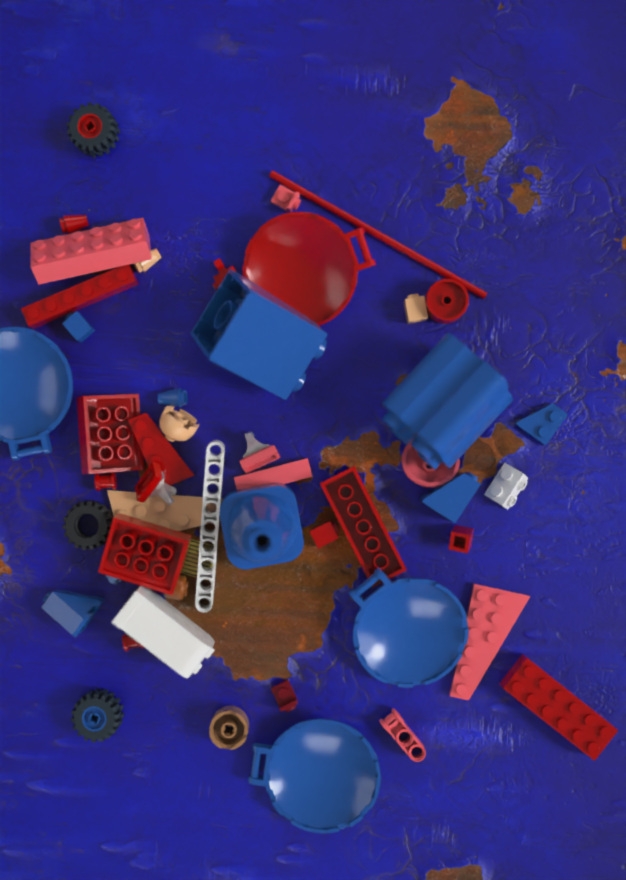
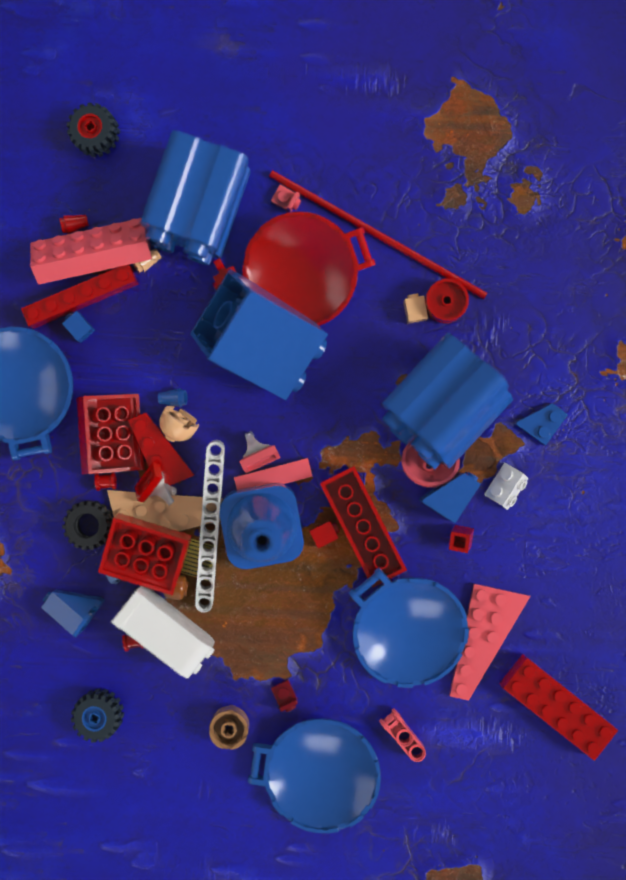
(195, 197): none -> blue brick

